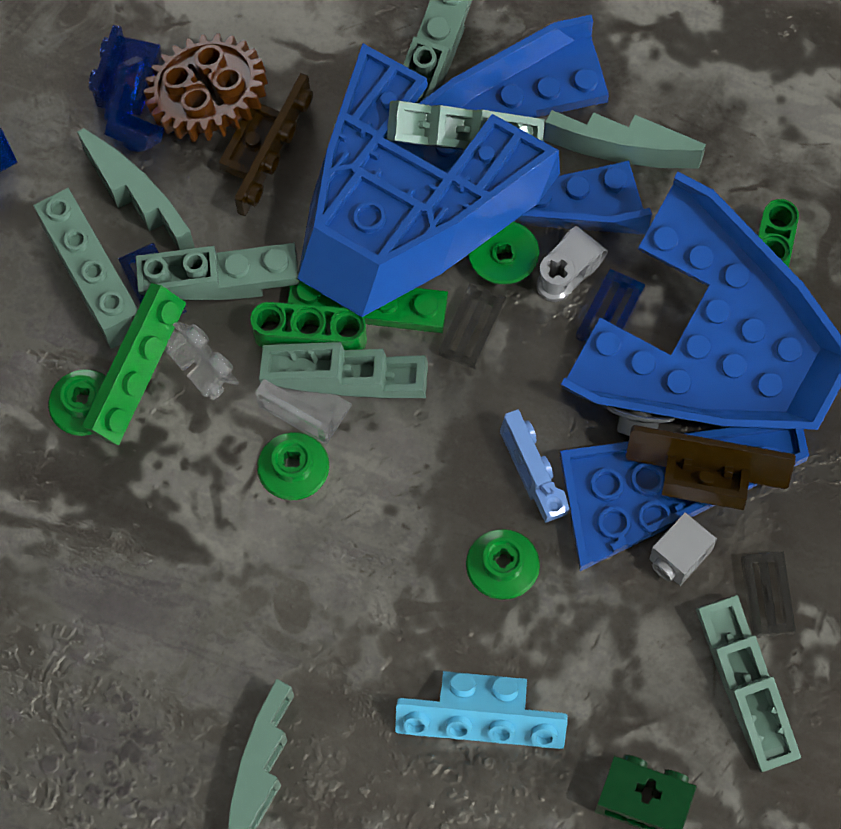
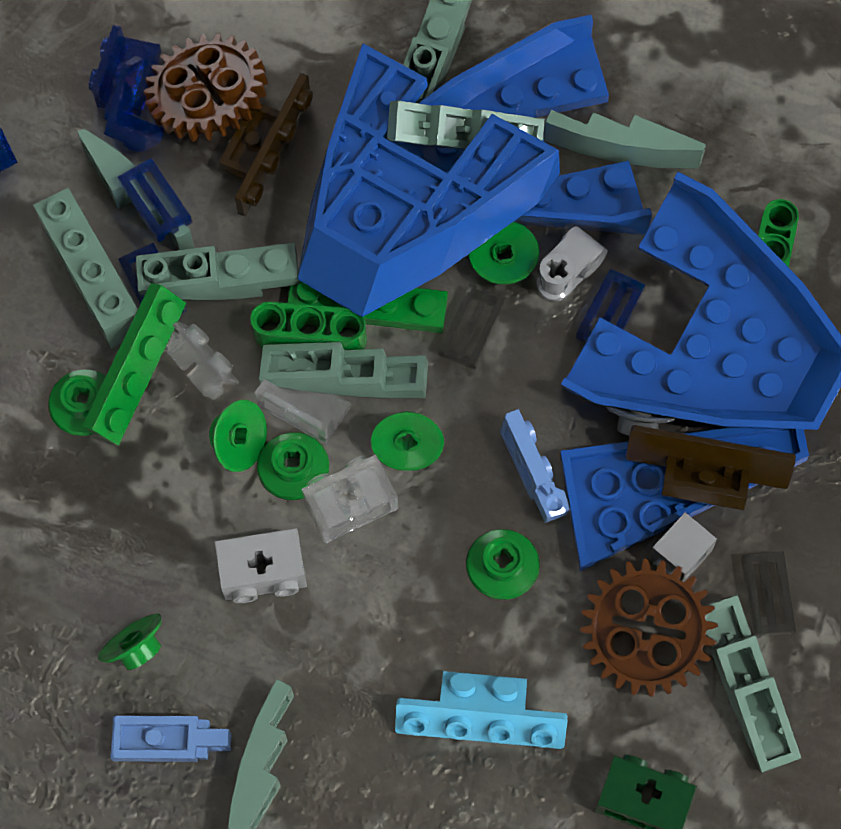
(133, 644): none -> green piece
(166, 739): none -> medium blue hinge
(170, 224): none -> clear blue tile
(238, 435): none -> green piece
(240, 559): none -> light grey brick
(335, 513): none -> clear brick
(407, 453): none -> green piece
(640, 665): none -> reddish brown gear

